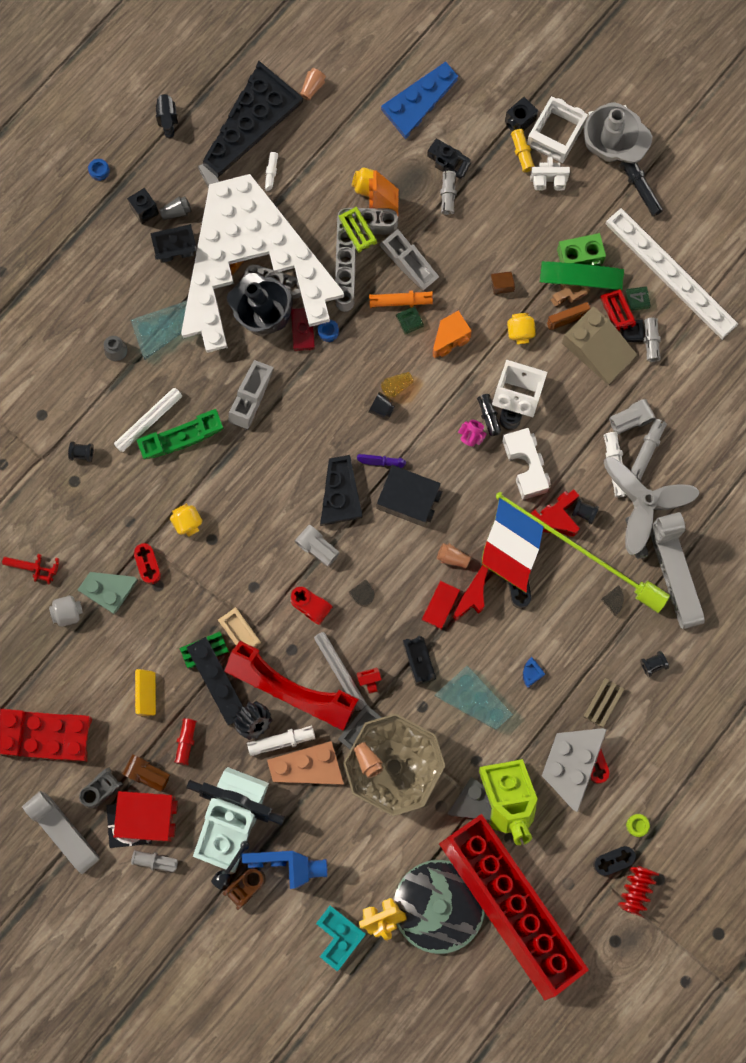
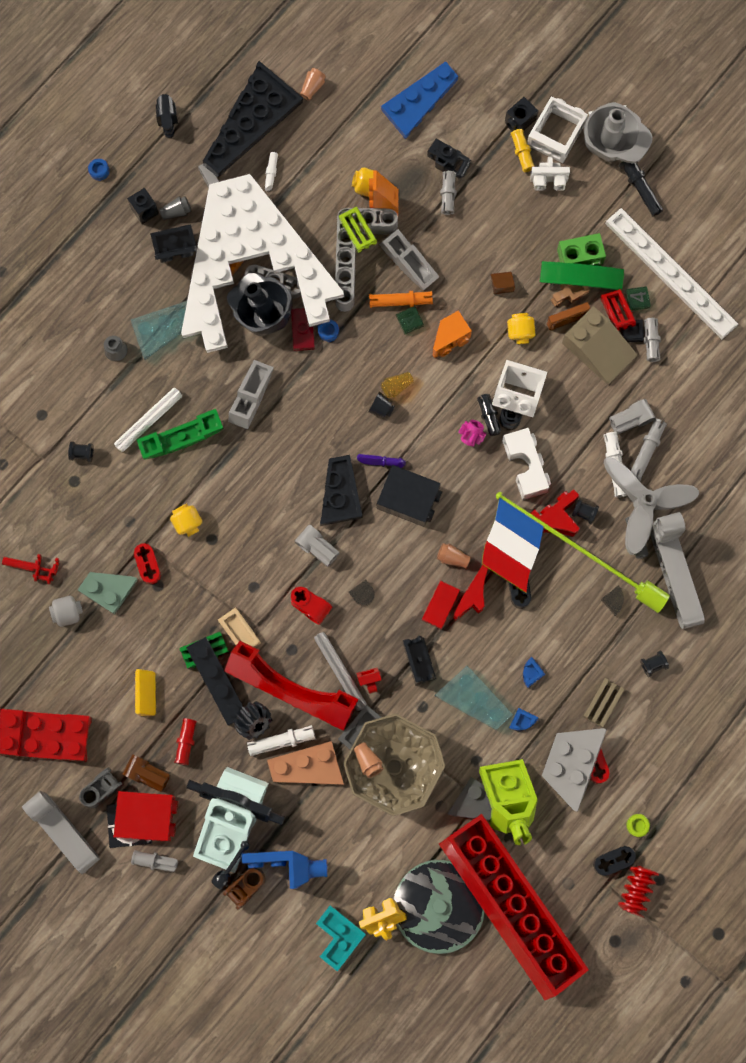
(522, 720): none -> blue tile

